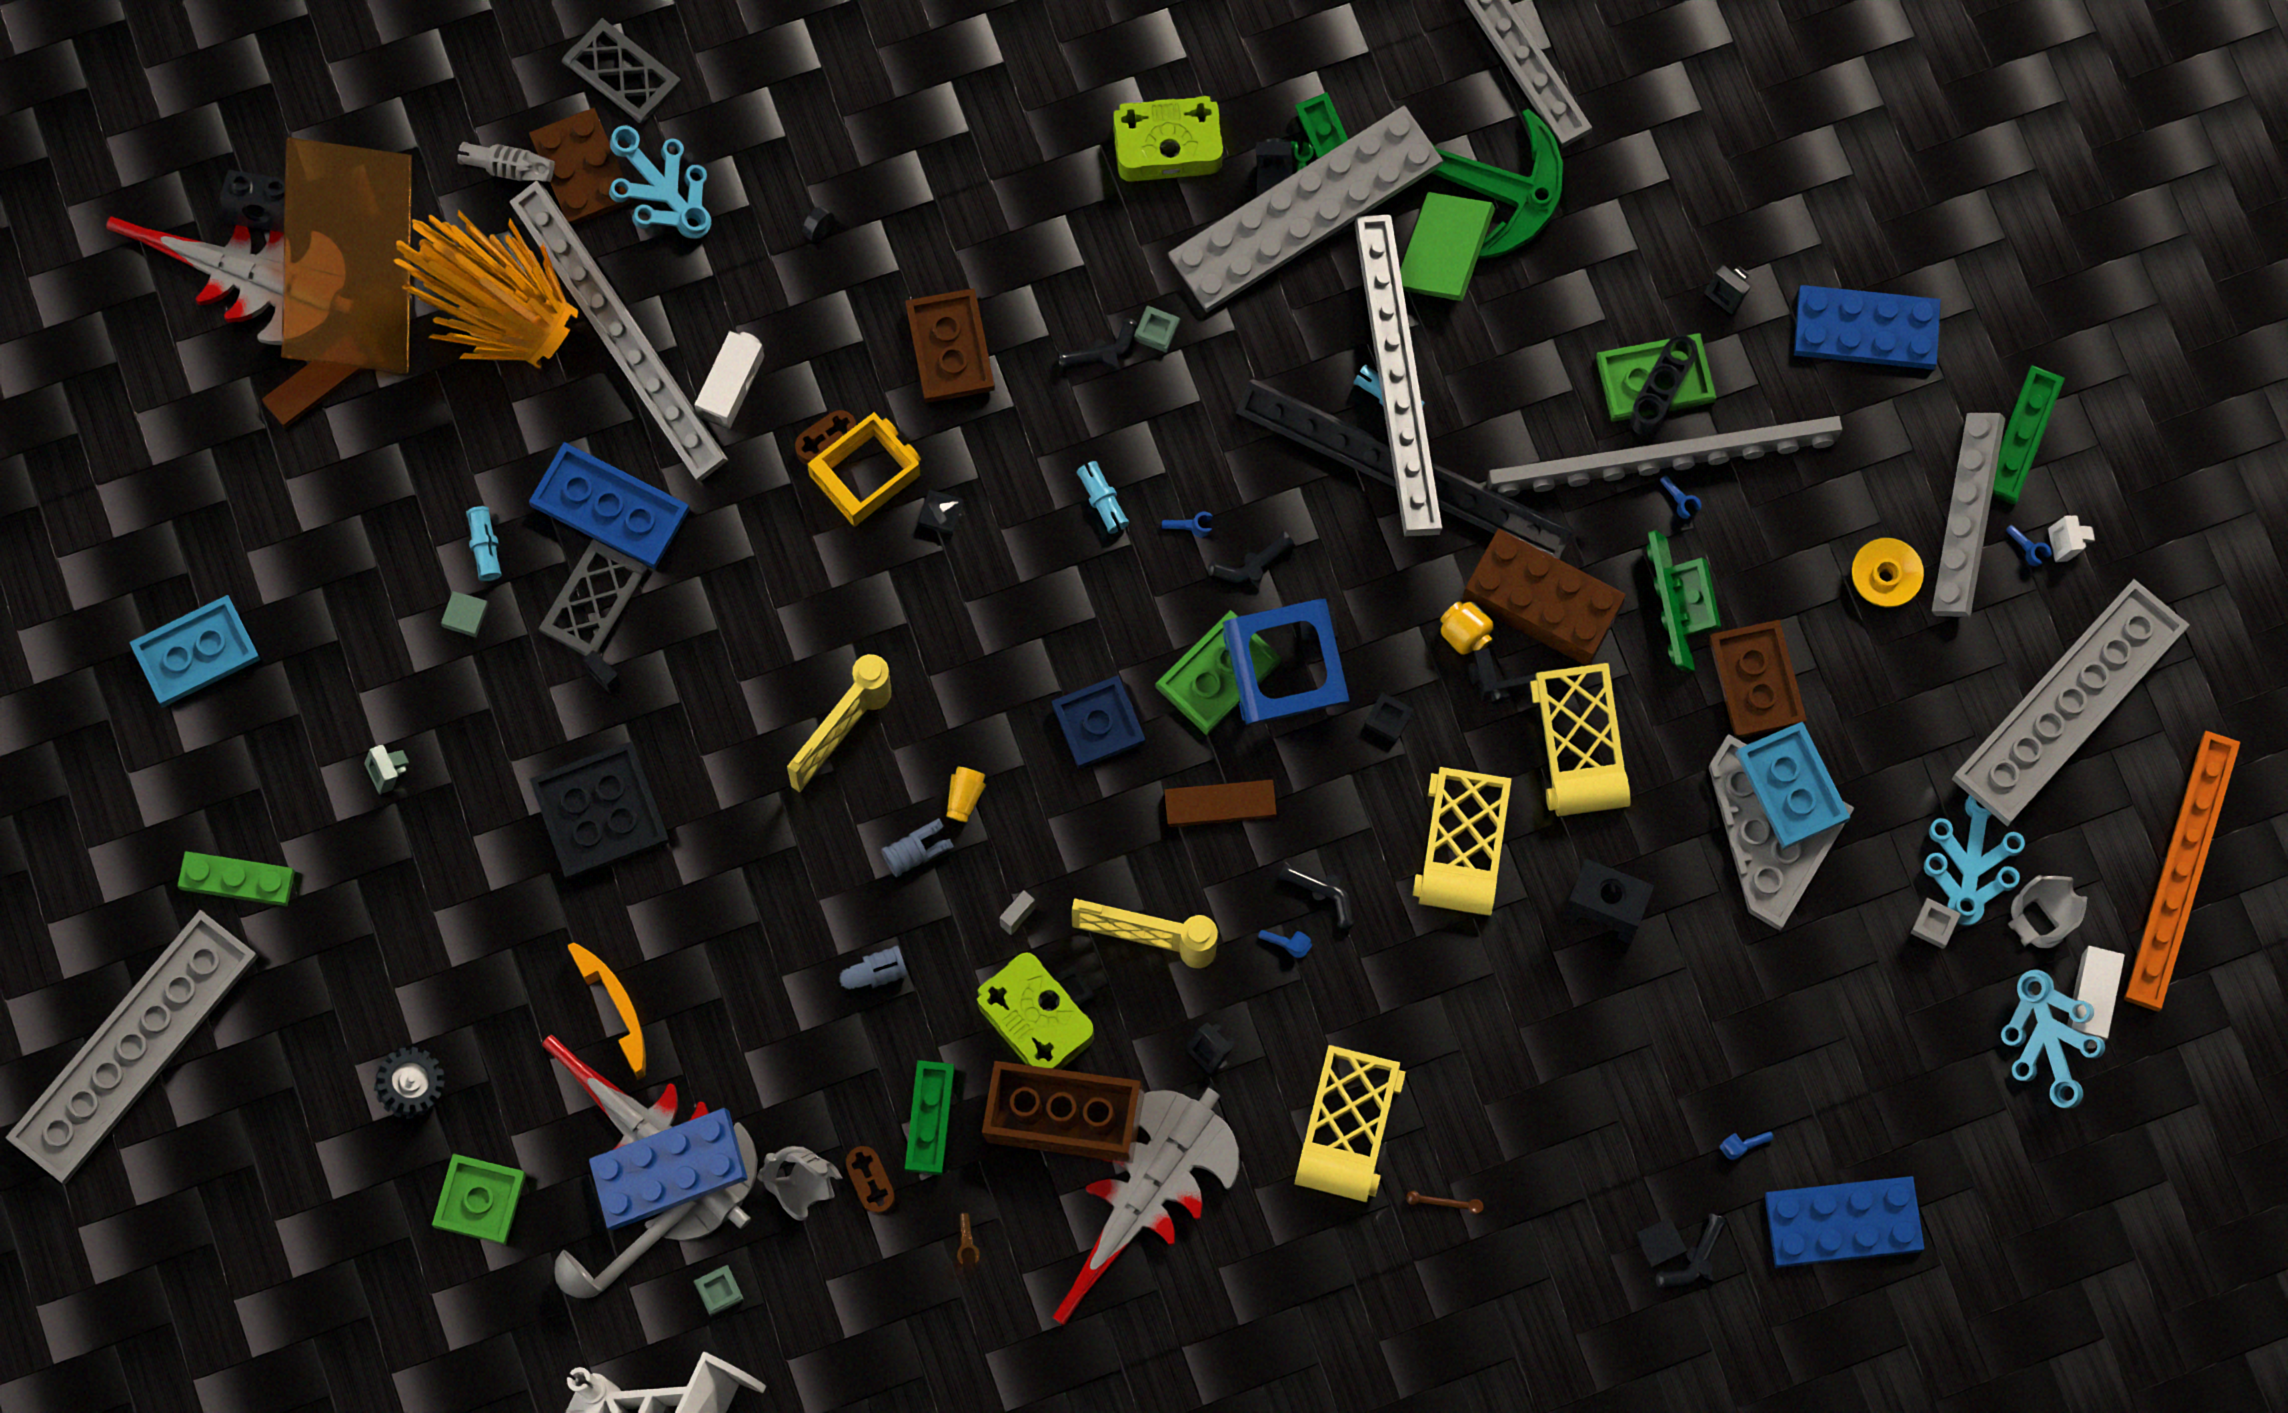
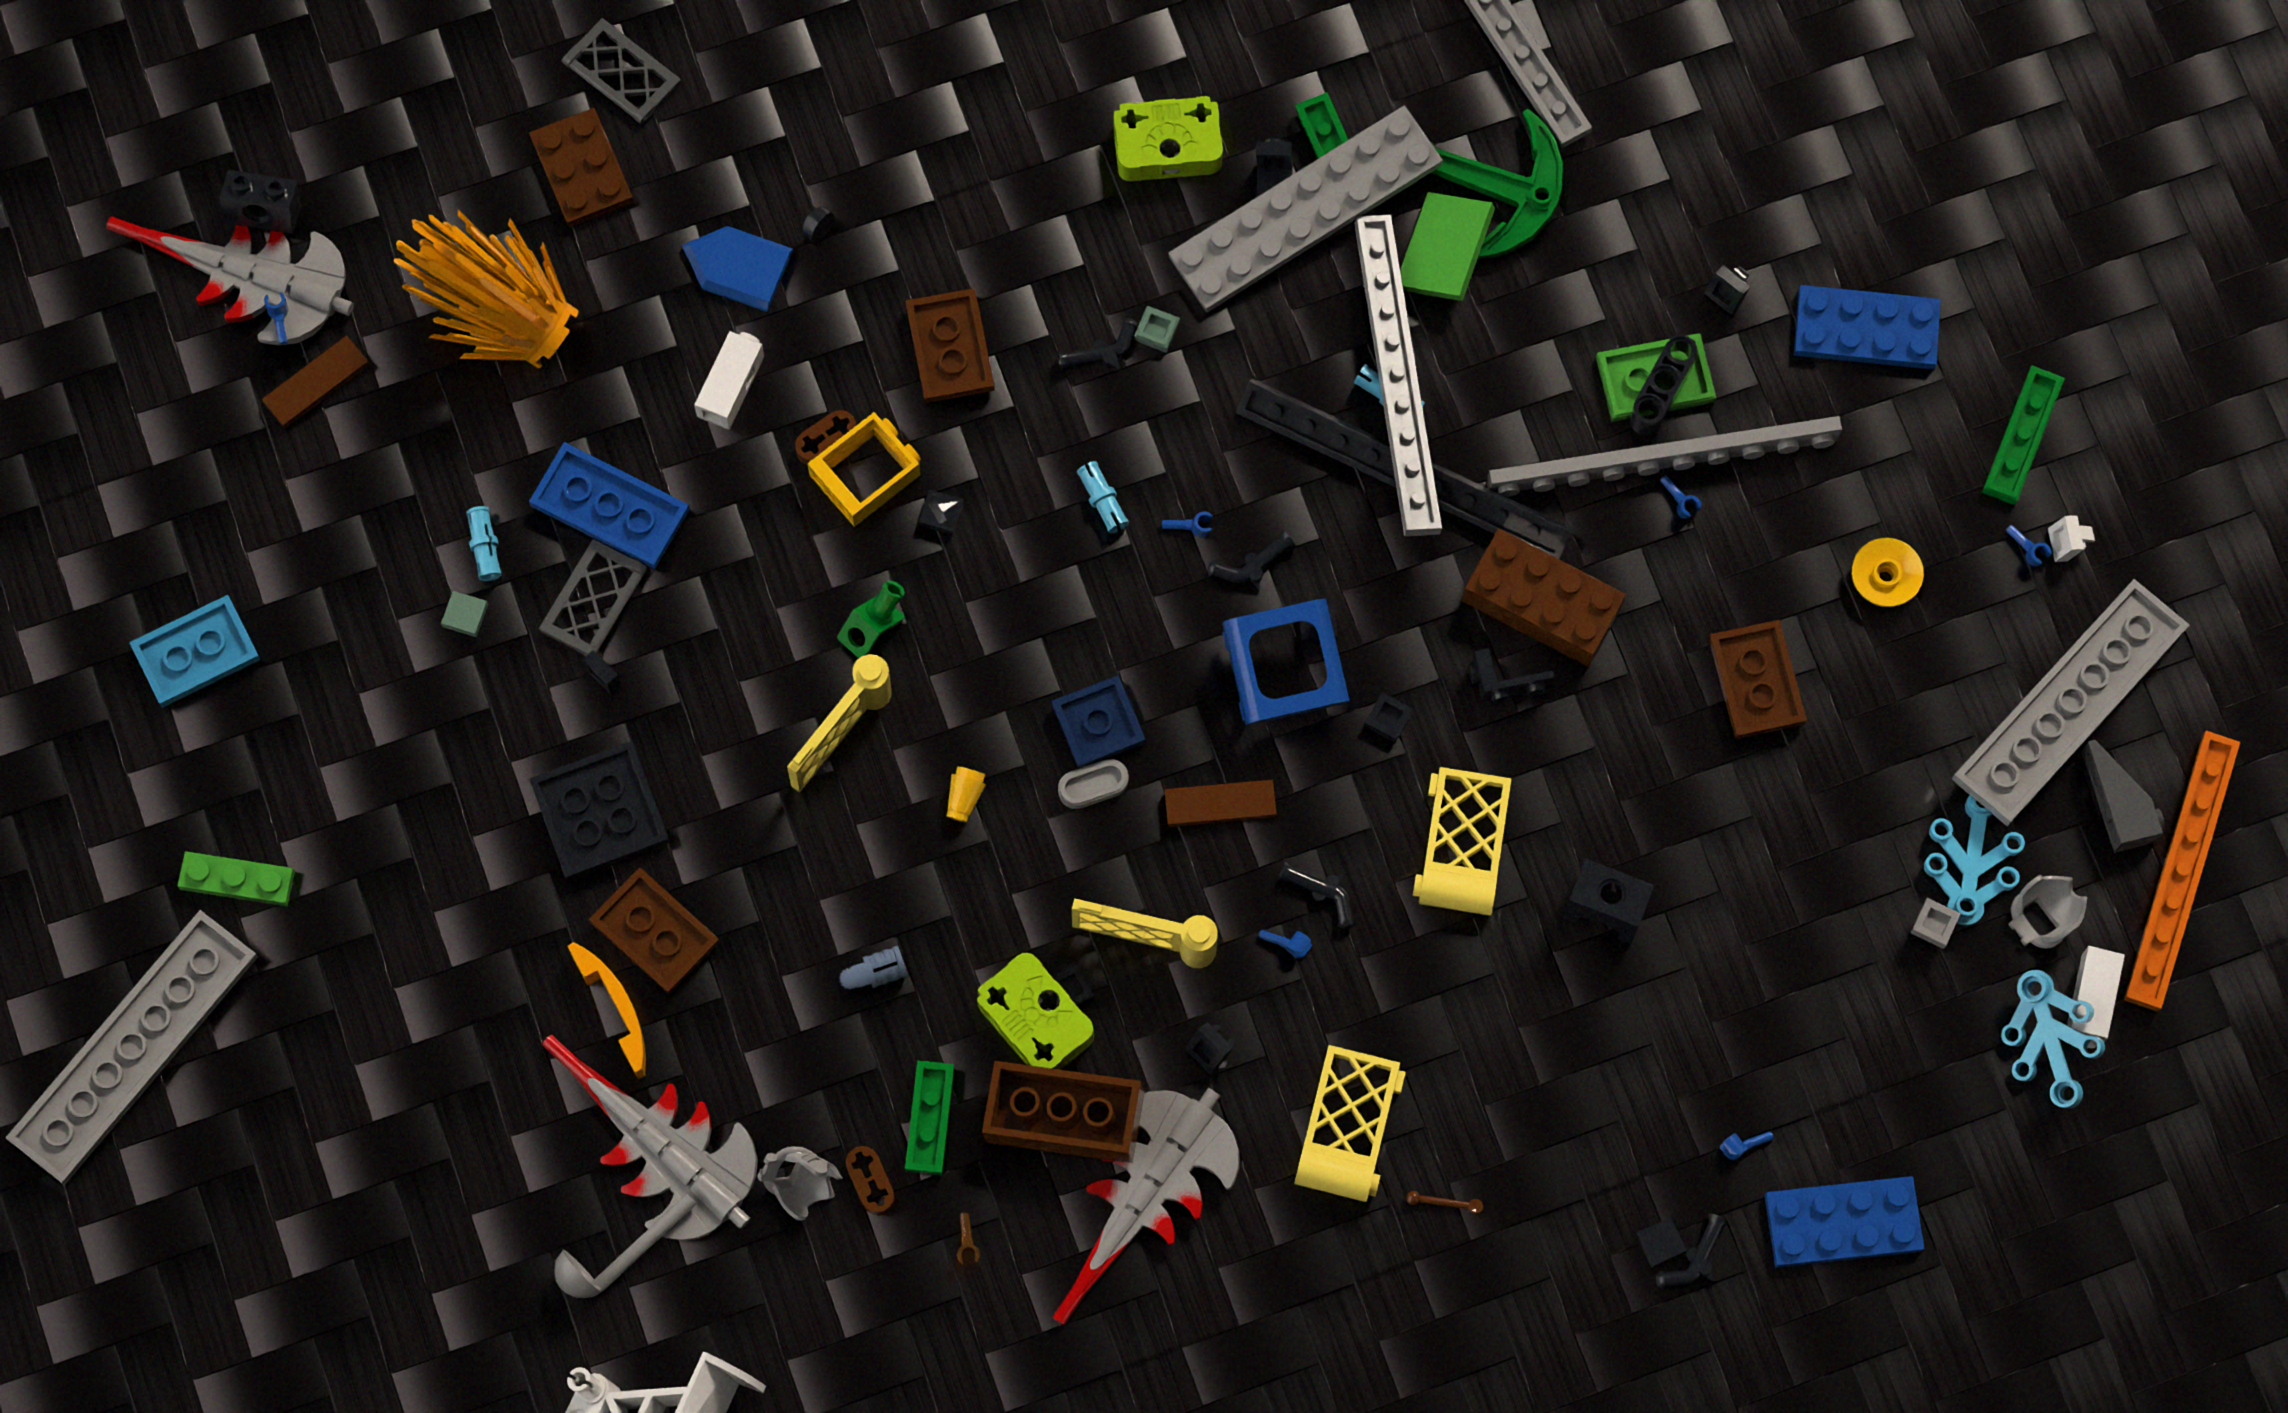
(278, 312): none -> blue hand
(339, 254): clear orange piece -> none
(385, 767): sand green tile -> none
(409, 1082): black wheel -> none
(479, 1199): bright green plate -> none
(508, 162): light grey hinge -> none
(619, 331): light grey plate -> none
(654, 931): none -> reddish brown plate
(662, 187): medium azure plant -> none
(668, 1169): blue plate -> none
(718, 1290): sand green tile -> none
(738, 265): none -> blue tile
(873, 618): none -> green bracket
(910, 851): sand blue hinge -> none
(1017, 912): light grey tile -> none
(1093, 783): none -> light grey tile
(1204, 678): bright green tile -> none
(1304, 156): green hand -> none
(1466, 627): yellow head -> none
(1585, 788): light yellow piece -> none
(1686, 599): green bracket -> none
(1768, 874): light grey plate -> none
(1792, 785): dark azure plate -> none
(1968, 514): light grey plate -> none
(2123, 803): none -> dark grey slope

